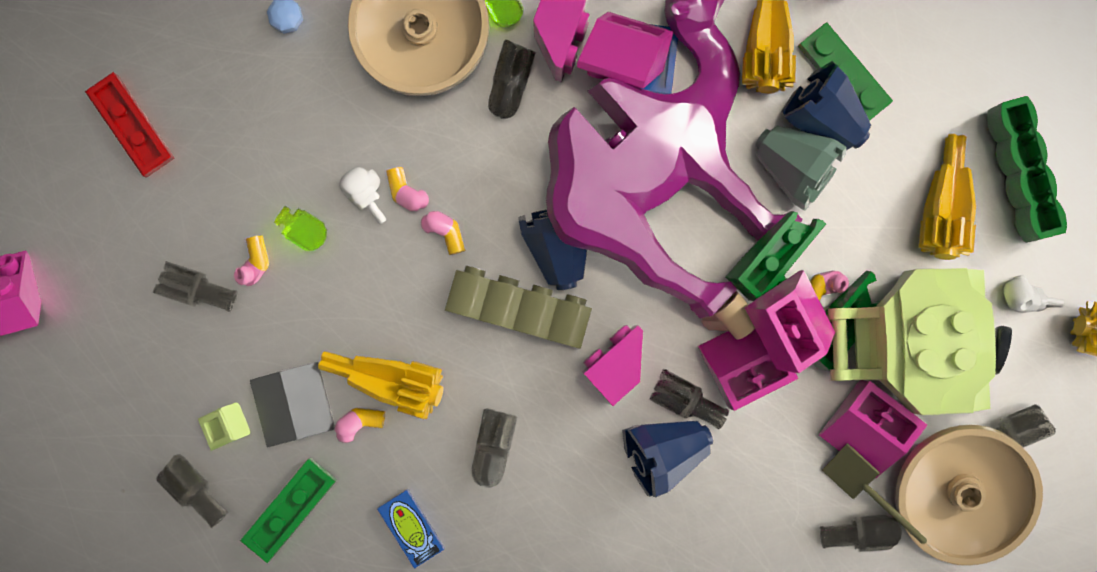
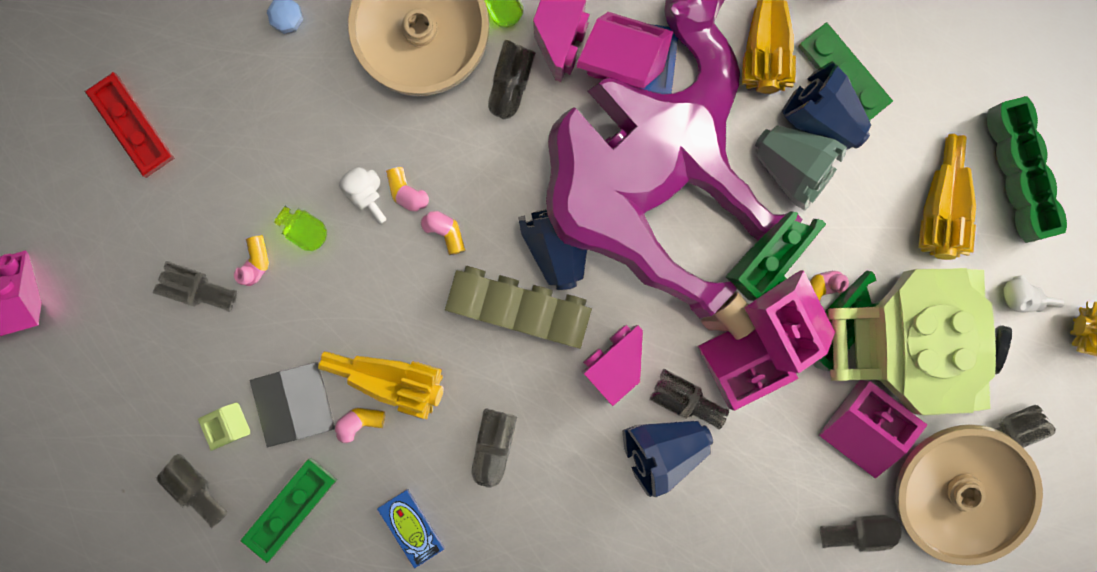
(854, 475): olive piece -> none

